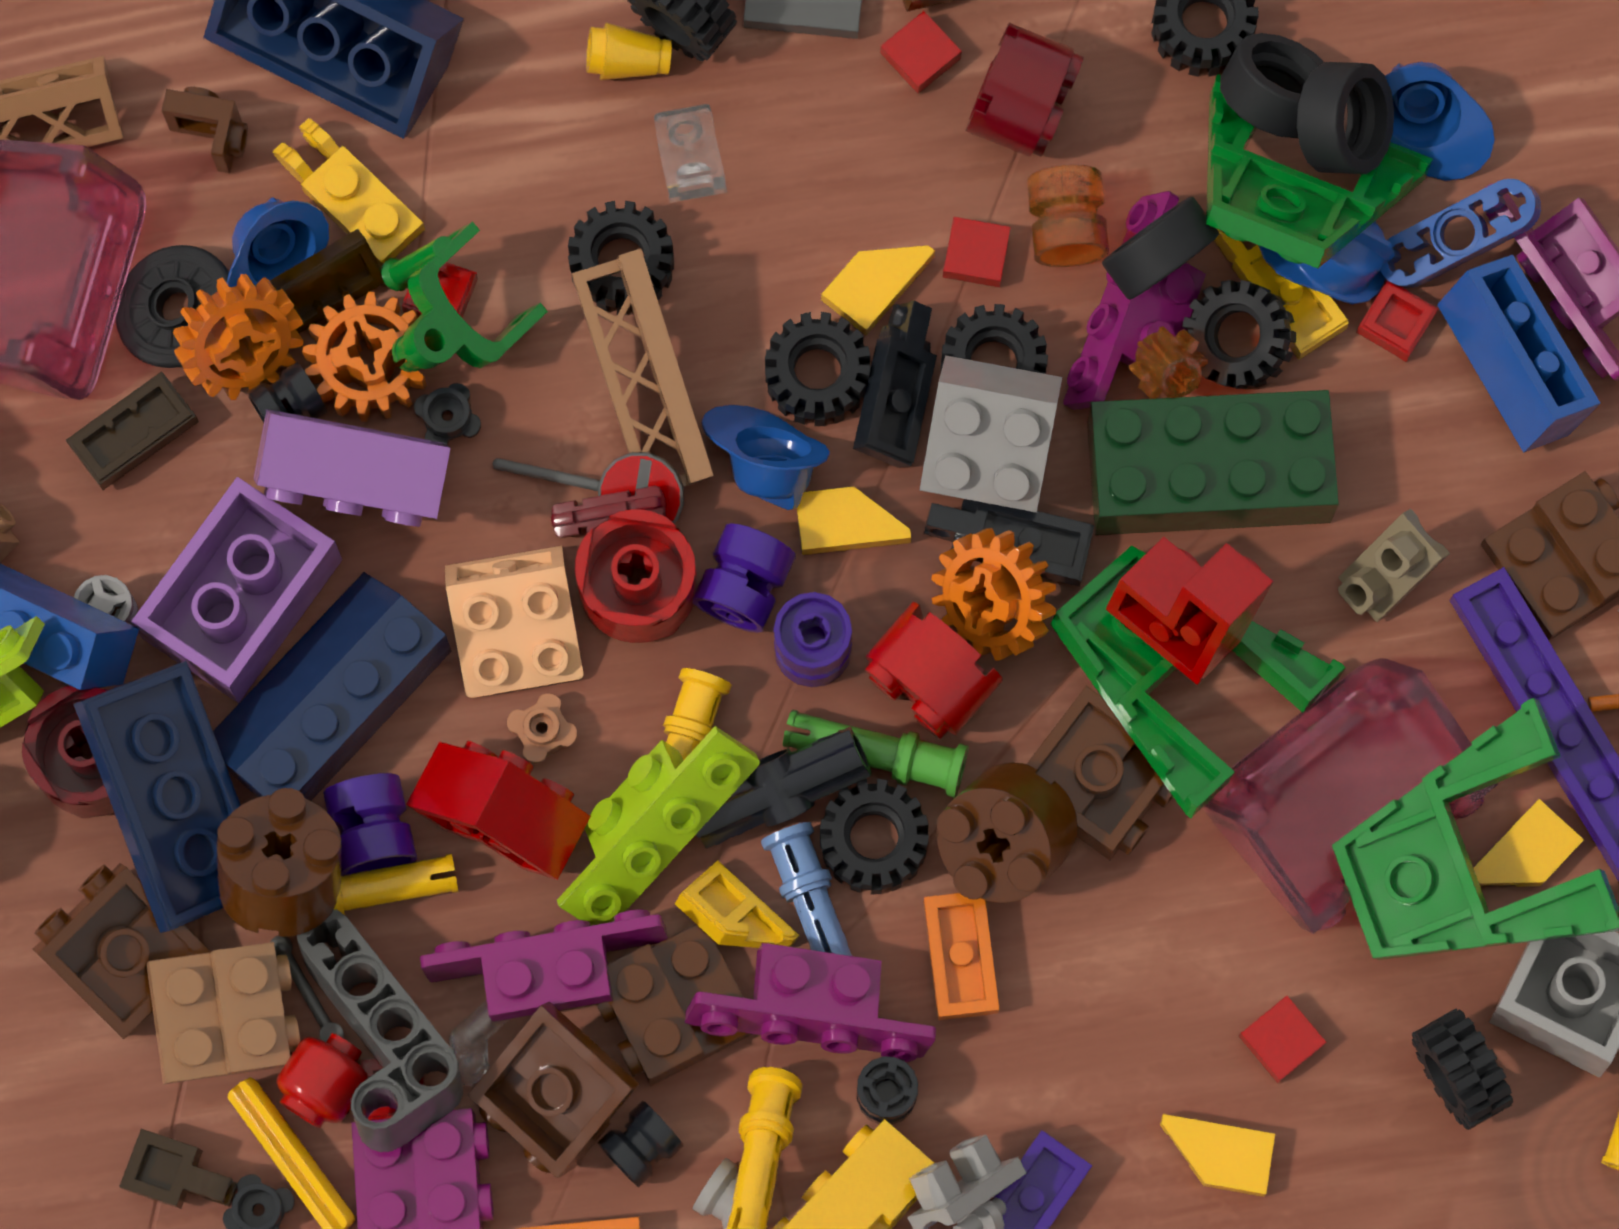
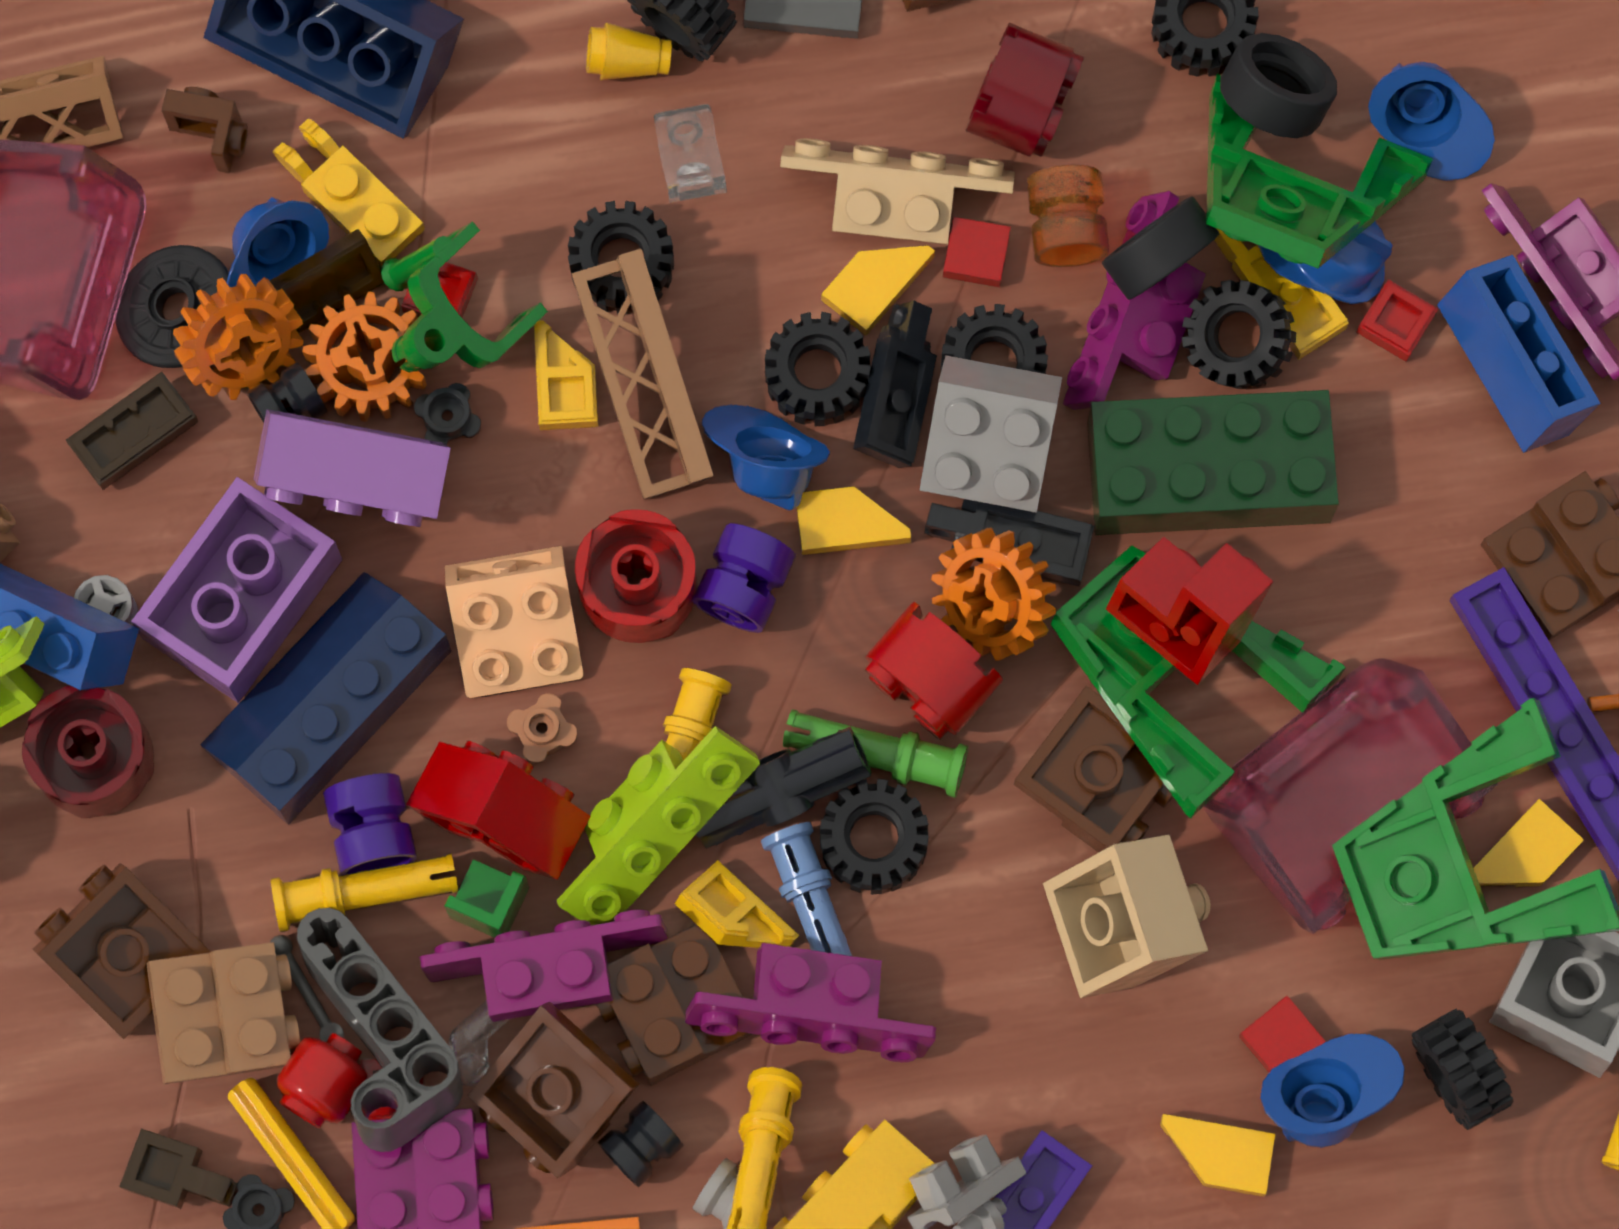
(163, 787): dark blue tile -> none
(279, 864): reddish brown brick -> none
(488, 899): none -> green panel
(563, 383): none -> yellow tile
(570, 518): dark red axle -> none
(623, 474): piece -> none
(812, 639): dark purple wheel -> none
(885, 1098): black wheel -> none
(895, 194): none -> tan bracket
(920, 52): red tile -> none
(961, 956): orange plate -> none
(1006, 833): reddish brown brick -> none
(1127, 915): none -> tan brick
(1168, 364): clear orange gear -> none
(1322, 118): black tyre -> none
(1332, 1088): none -> blue piece
(1391, 567): dark tan hips -> none
(1505, 226): blue beam -> none

